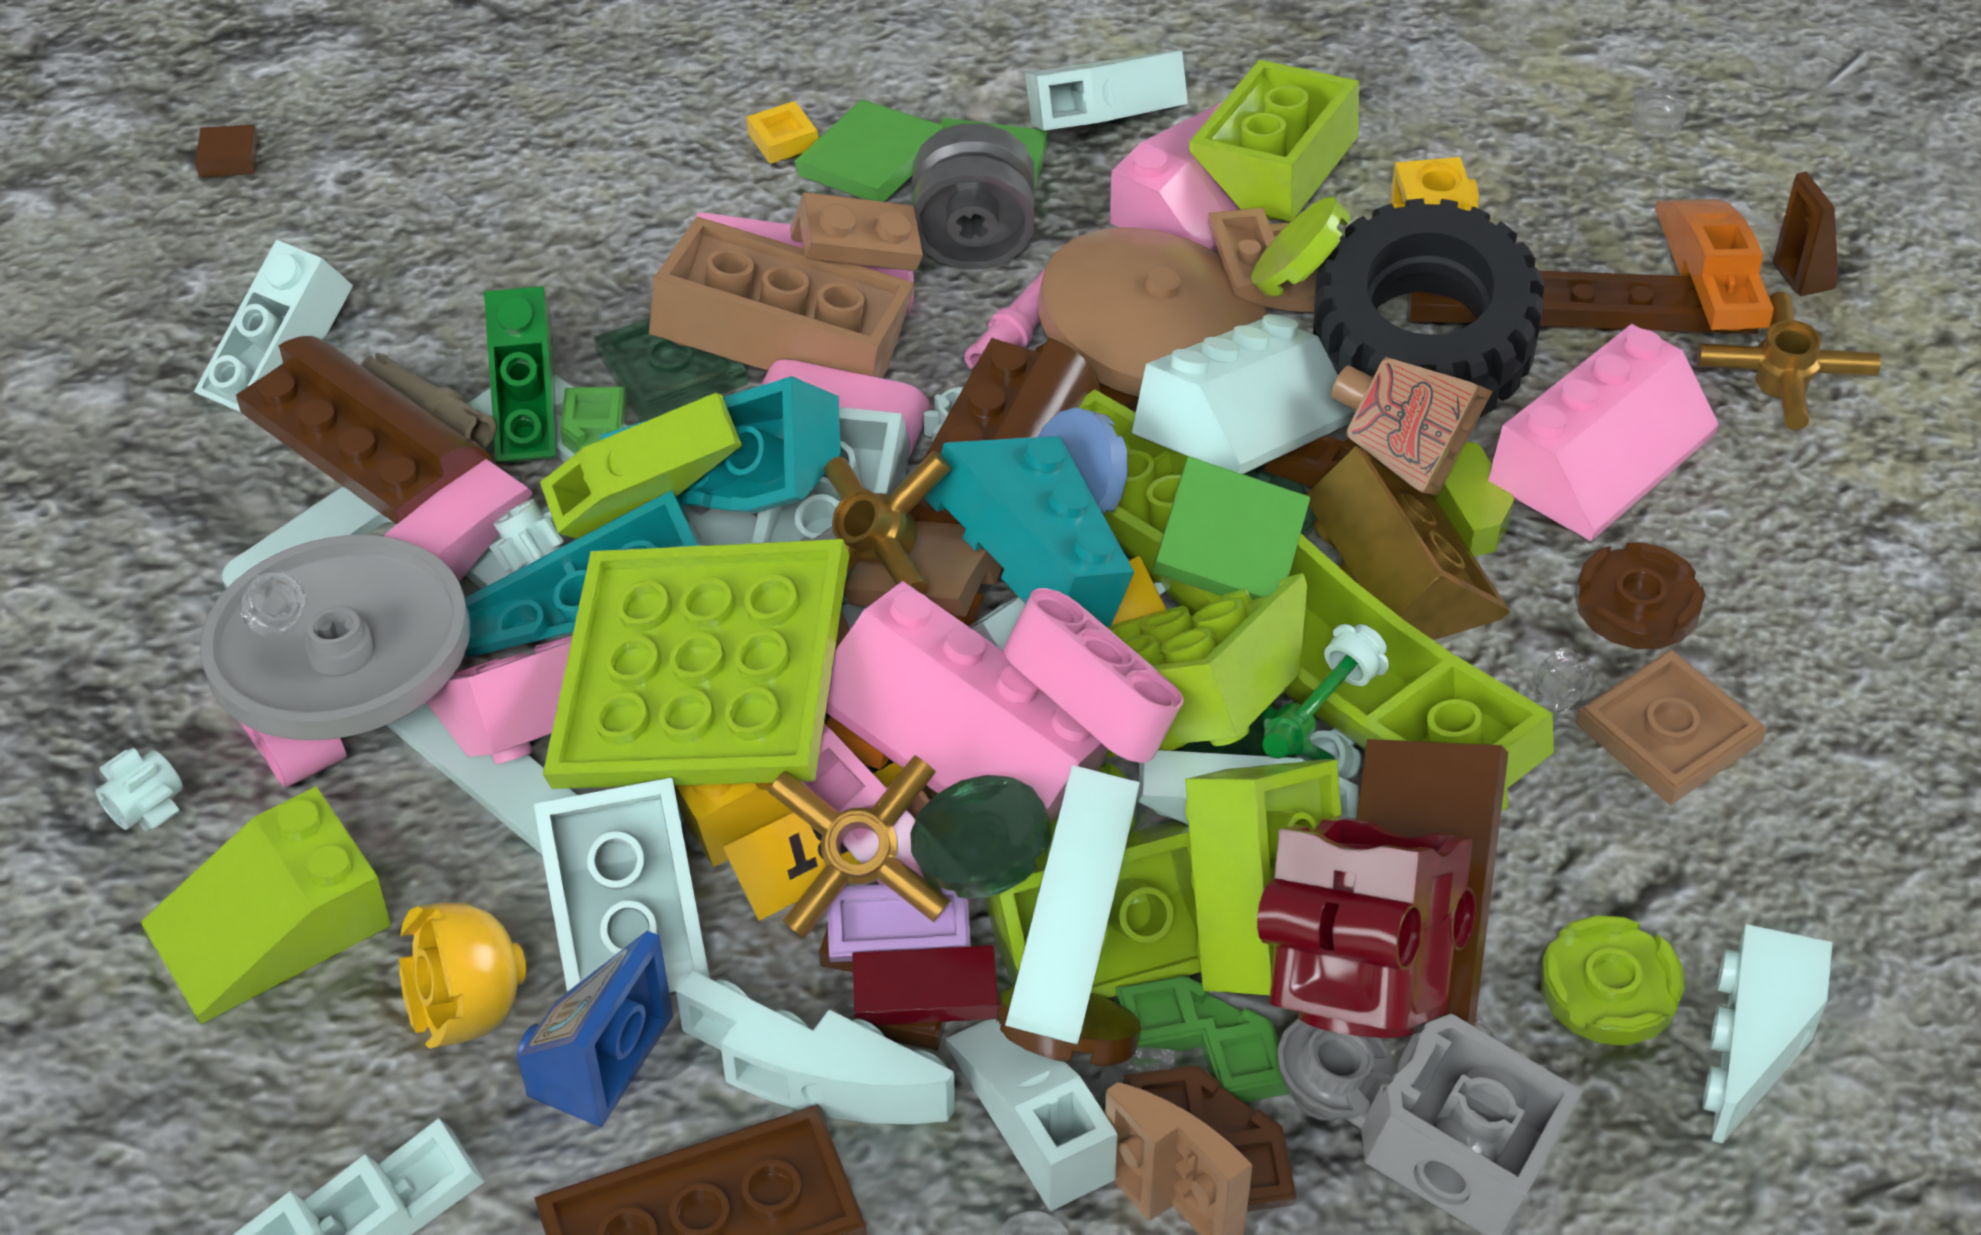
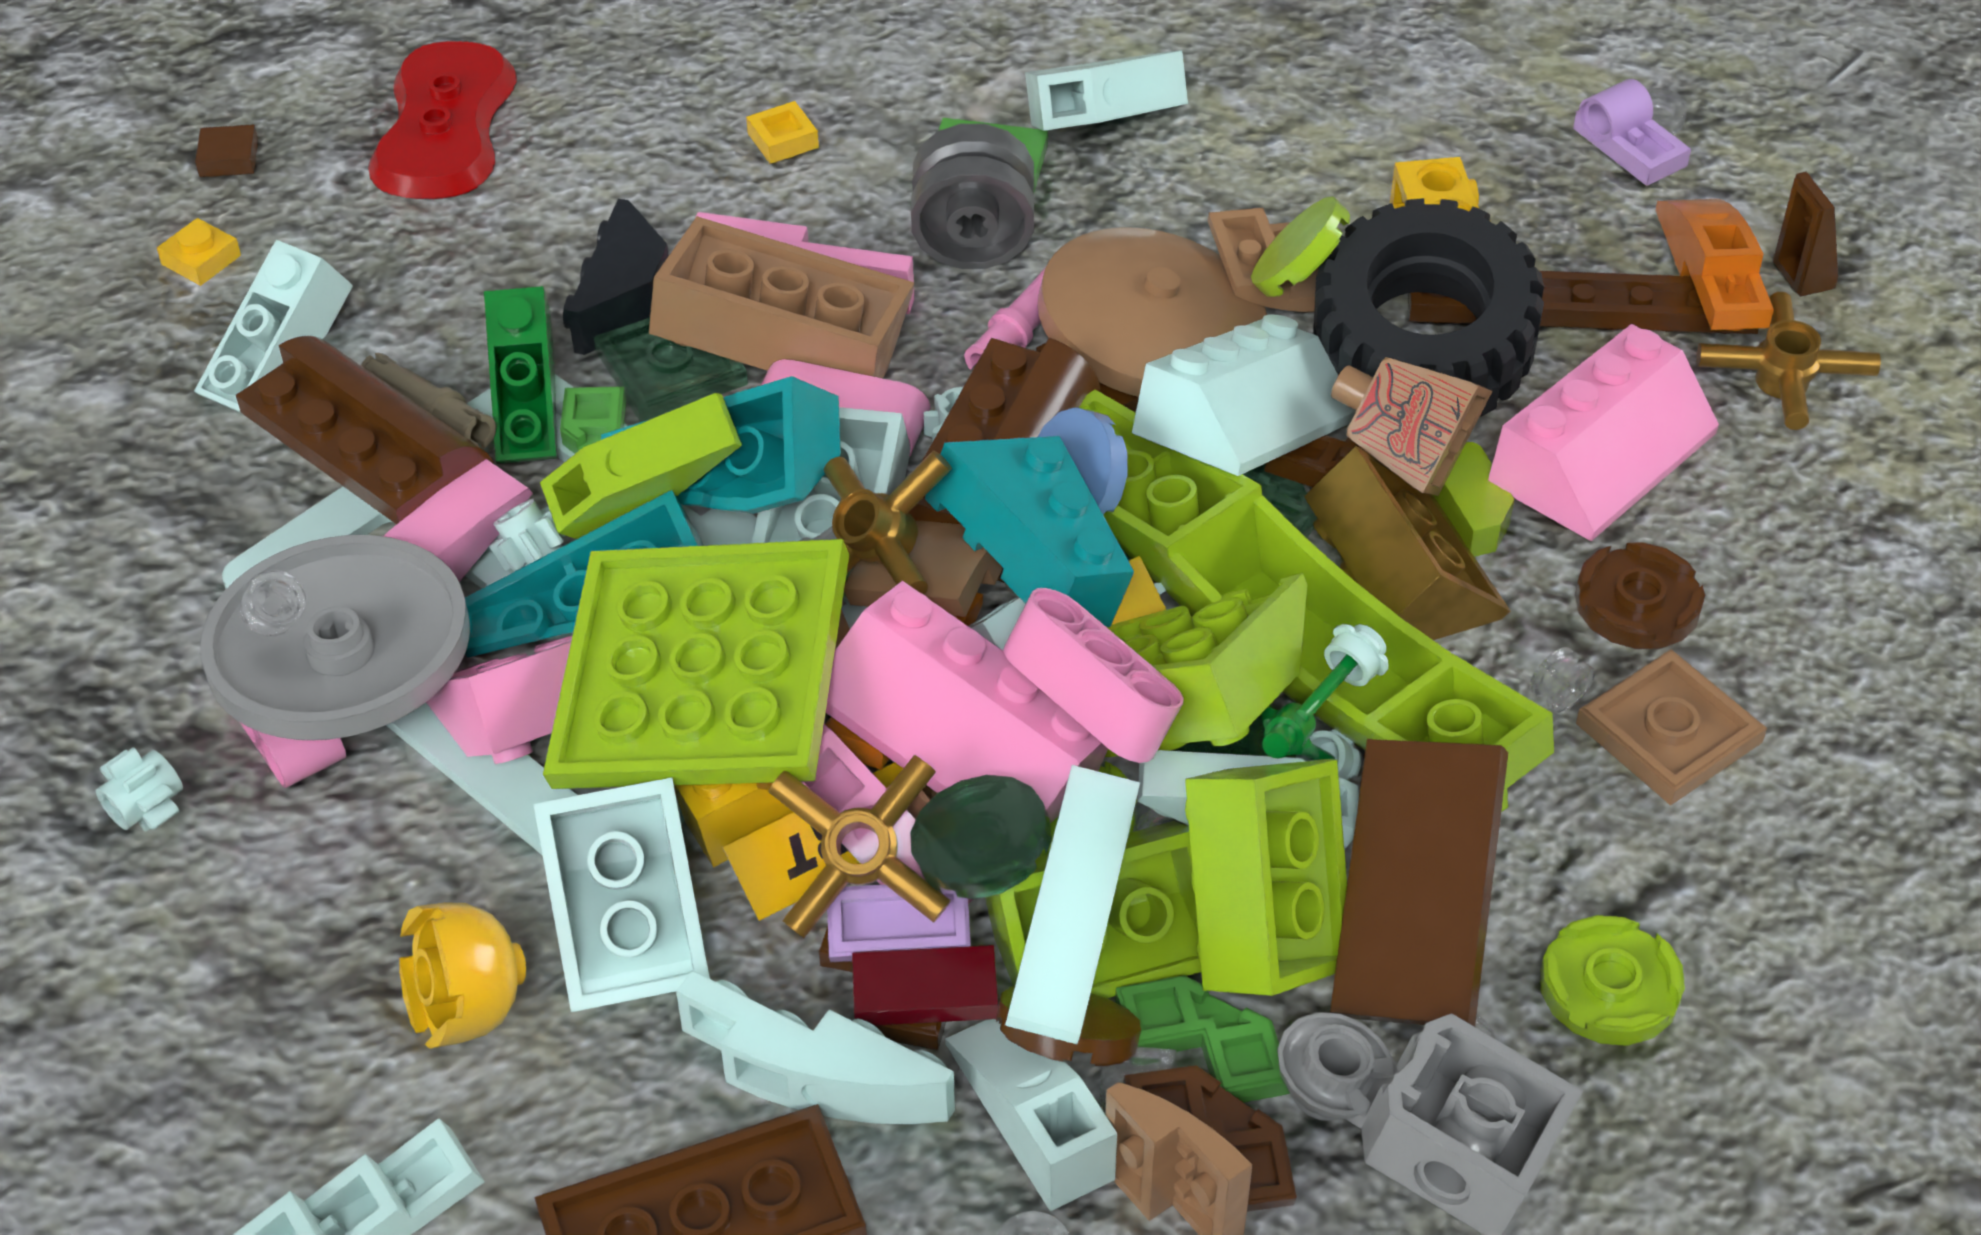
(198, 251): none -> yellow plate
(267, 907): lime slope -> none
(443, 121): none -> red plate
(599, 1034): blue slope -> none
(616, 279): none -> black slope
(857, 231): medium nougat bracket -> none
(867, 151): bright green tile -> none
(1167, 187): bright pink wedge -> none
(1230, 531): bright green tile -> none
(1278, 136): lime slope -> none
(1366, 925): dark red piece -> none
(1623, 129): none -> lavender plate
(1772, 1013): light aqua slope -> none

